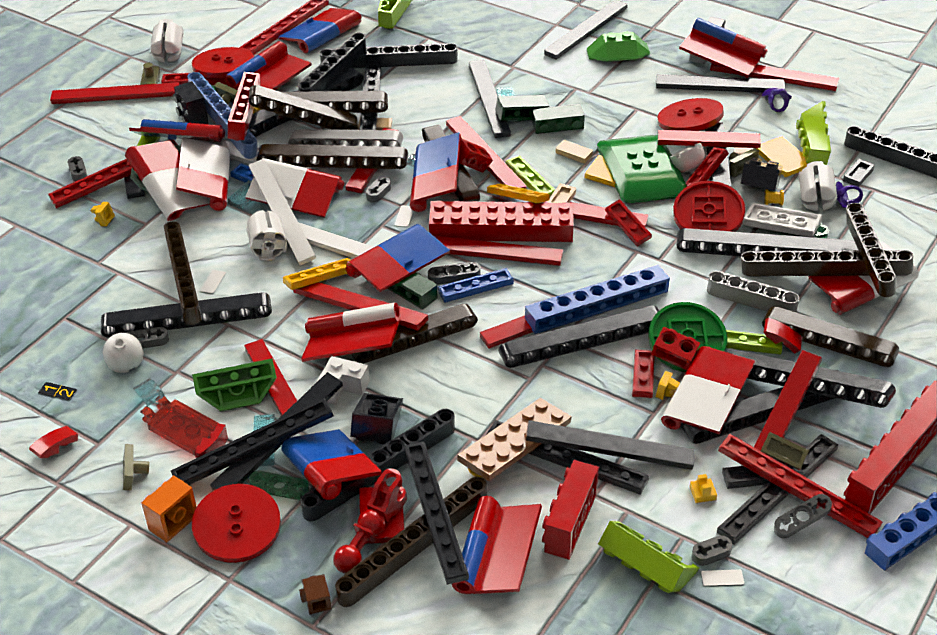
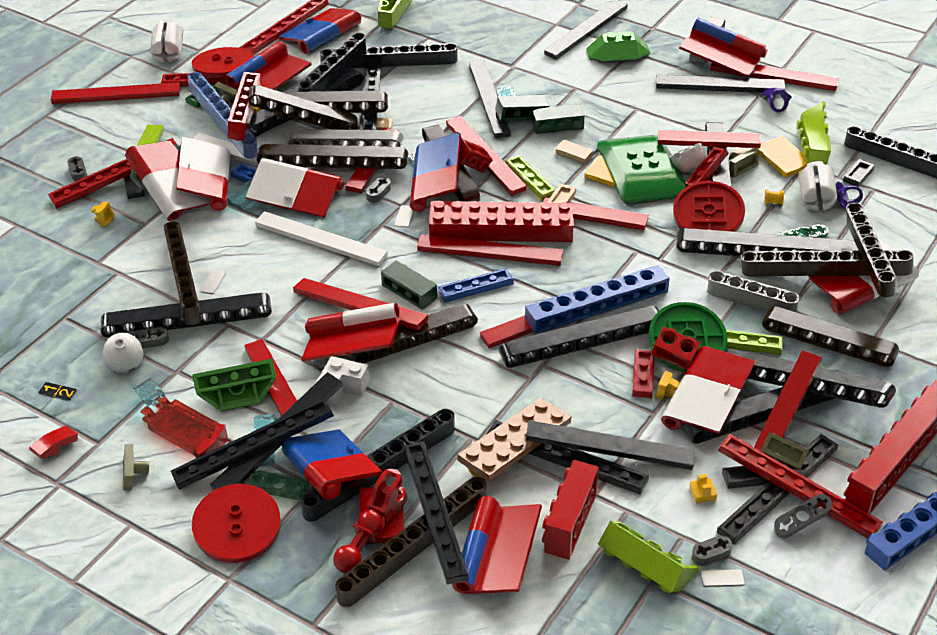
(150, 74): olive tile -> none
(169, 508): orange brick -> none
(175, 130): red door -> none
(190, 103): black brick -> none
(267, 232): white cylinder -> none
(280, 206): white tile -> none
(315, 594): reddish brown brick -> none
(316, 274): yellow tile -> none
(376, 418): black slope -> none
(397, 257): door -> none
(437, 275): dark grey beam -> none
(518, 193): yellow tile -> none
(628, 222): red tile -> none
(691, 114): plate -> none
(761, 174): black brick -> none
(780, 332): red slope -> none
(782, 220): white tile -> none

